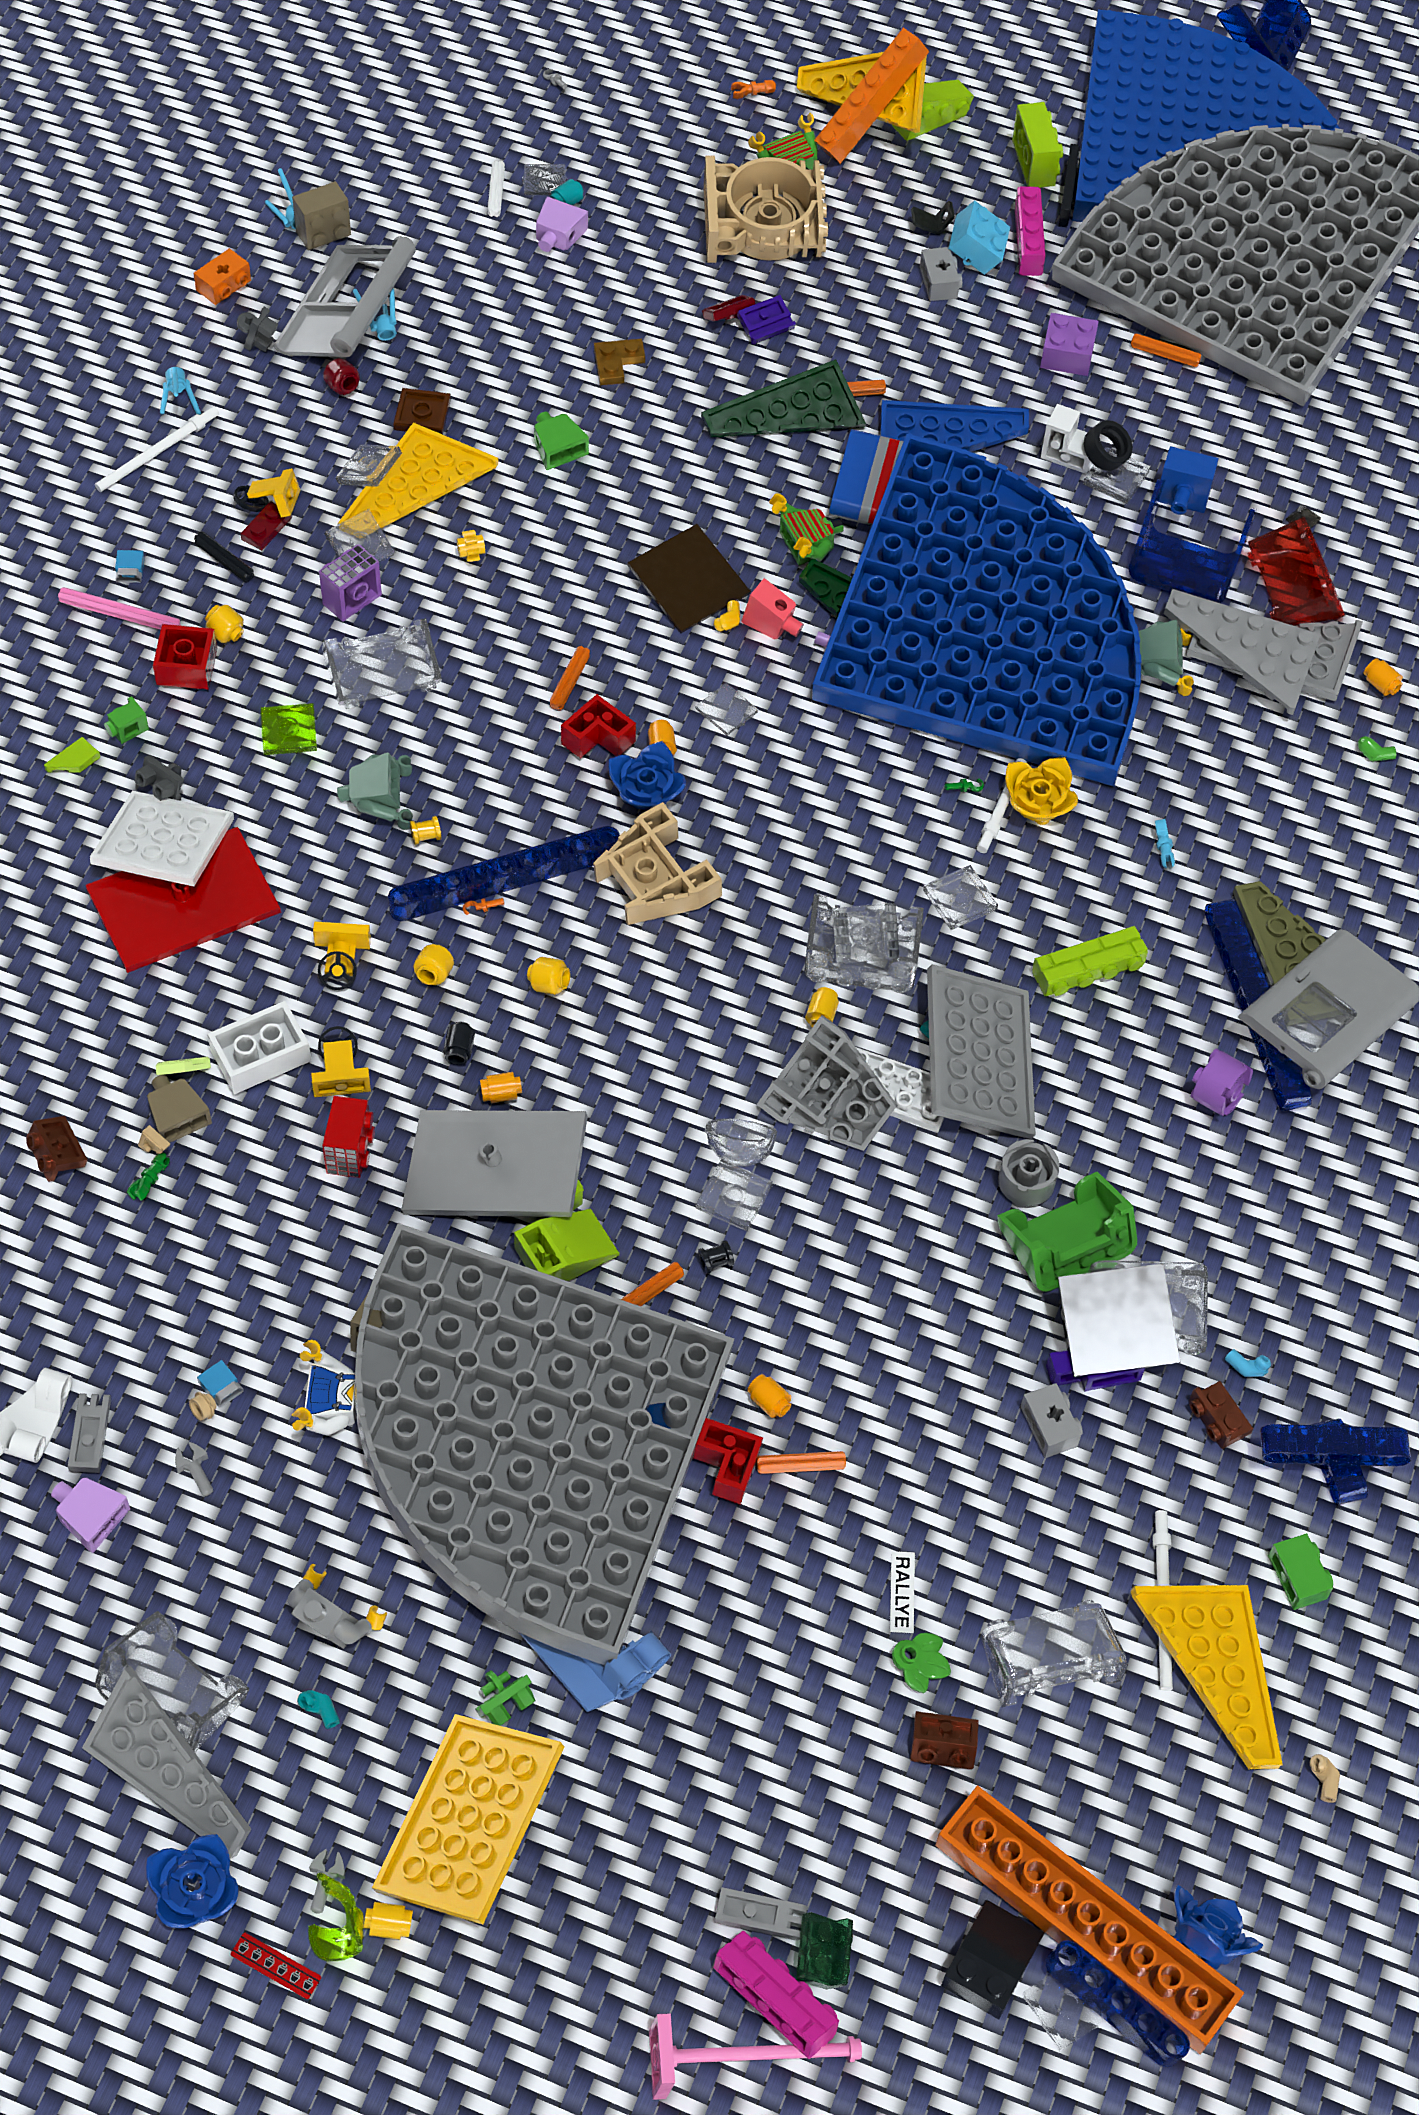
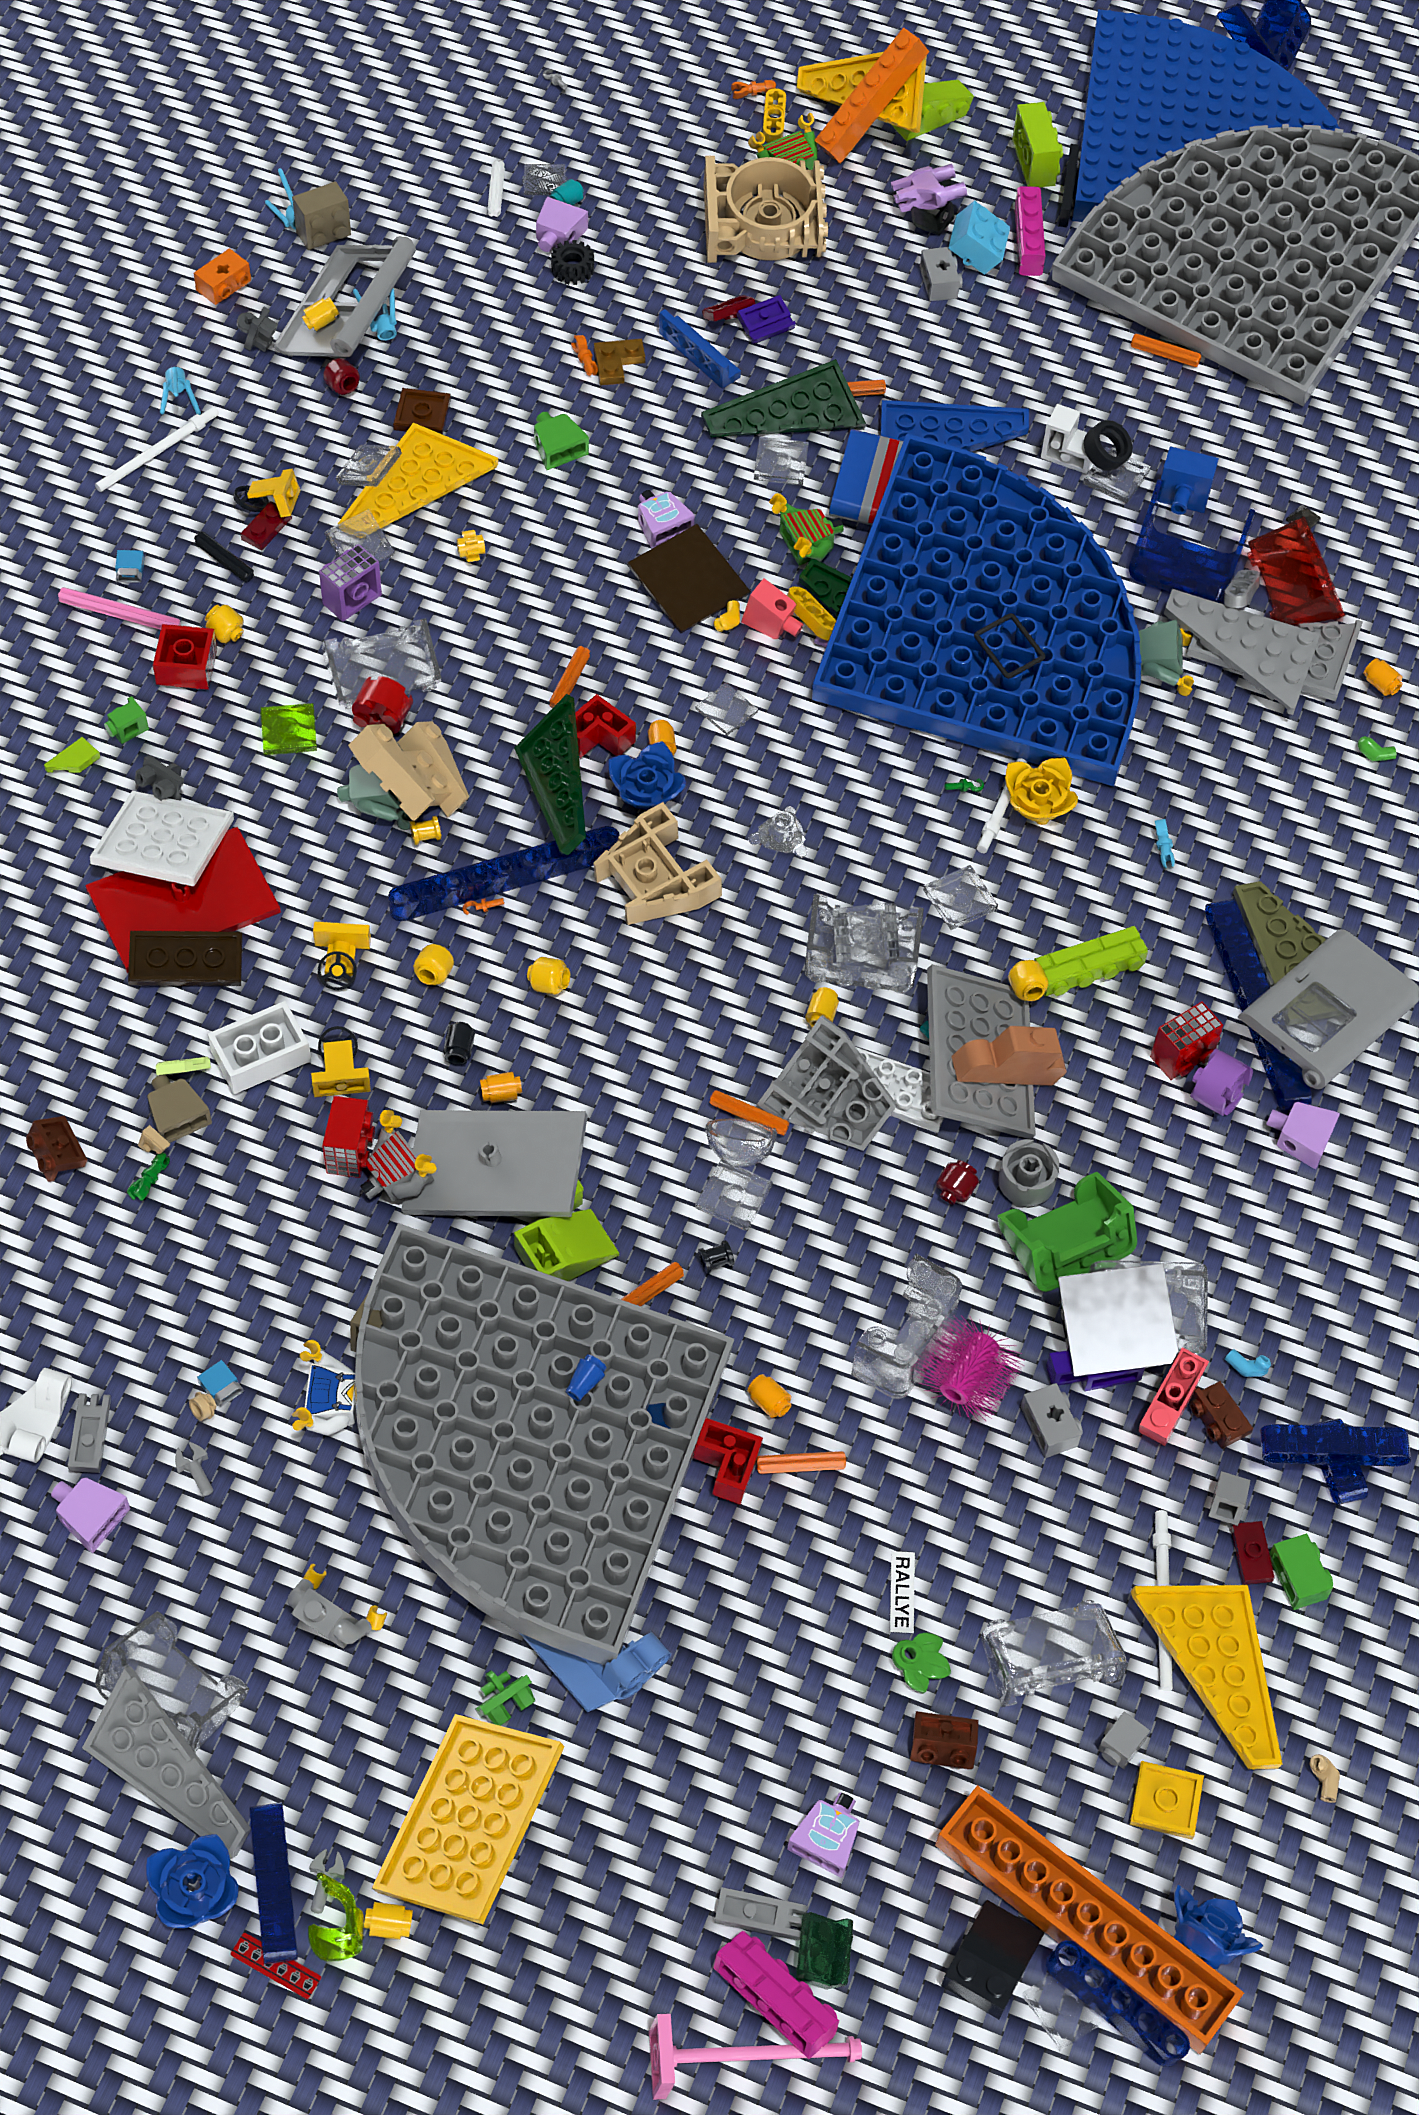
(185, 958): none -> dark brown tile
(273, 1883): none -> clear blue beam
(319, 1704): teal arm -> none
(320, 314): none -> yellow brick
(381, 703): none -> red brick
(395, 1164): none -> torso
(419, 774): none -> tan wedge
(553, 770): none -> dark green wing
(572, 252): none -> black tyre
(584, 355): none -> orange piece
(586, 1376): none -> blue cone
(662, 517): none -> lavender torso
(697, 349): none -> blue fence
(748, 1112): none -> orange axle
(770, 108): none -> yellow beam
(781, 461): none -> clear tile
(781, 833): none -> clear rock
(812, 612): none -> yellow beam
(827, 1835): none -> lavender torso
(892, 1360): none -> clear windscreen
(924, 191): none -> lavender connector
(957, 1182): none -> dark red head
(970, 1368): none -> dark pink piece
(1009, 675): none -> black piece
(1014, 1057): none -> nougat brick
(1028, 980): none -> yellow head
(1069, 344): medium lavender brick -> none
(1123, 1740): none -> light grey brick
(1166, 1800): none -> yellow tile
(1173, 1396): none -> coral slope
(1186, 1041): none -> red brick
(1229, 1498): none -> light grey brick
(1242, 588): none -> light grey beam
(1252, 1553): none -> dark red plate
(1304, 1131): none -> lavender torso

